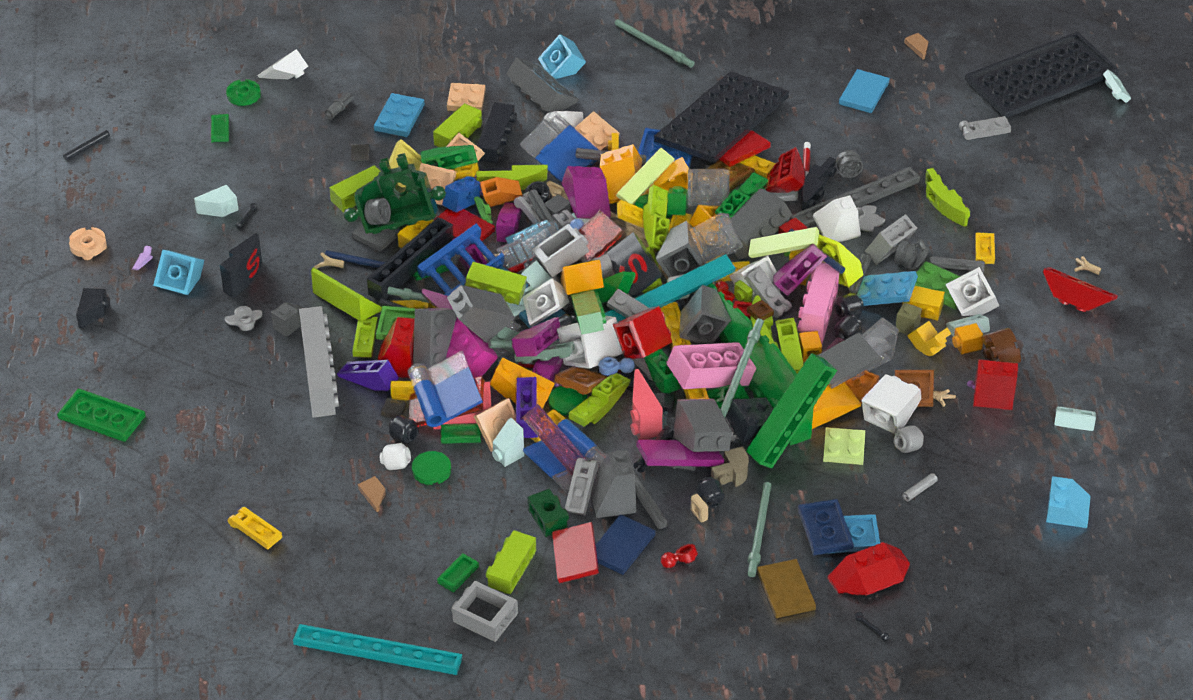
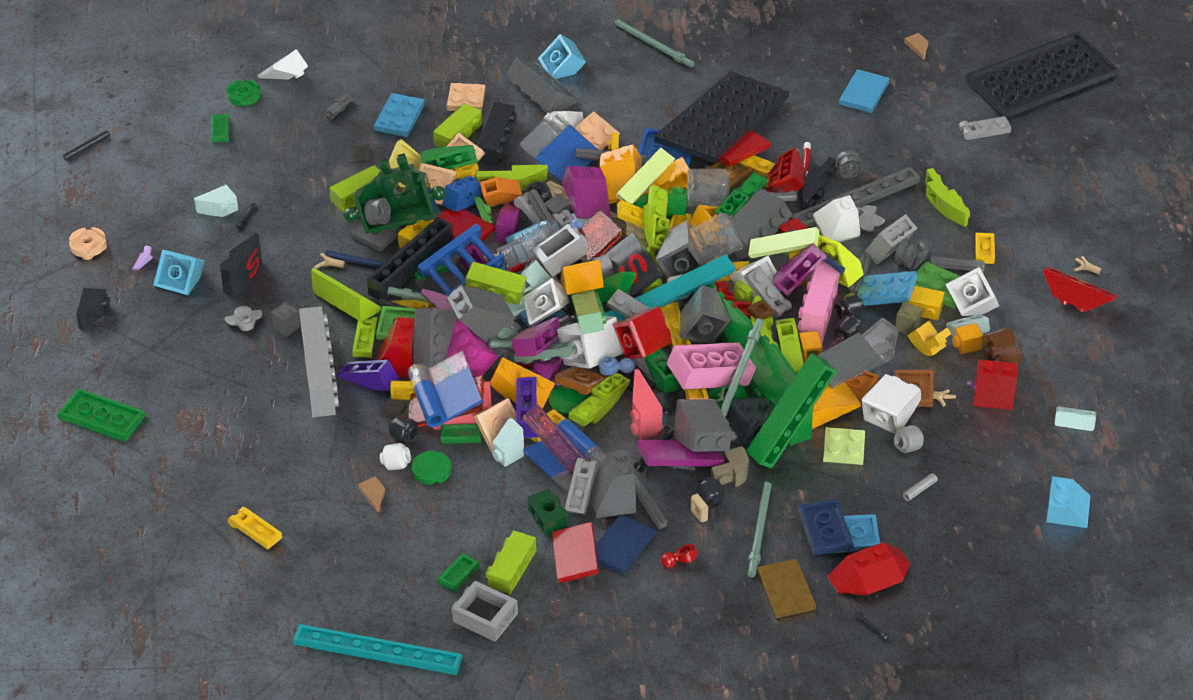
(1115, 84): light aqua plate -> none

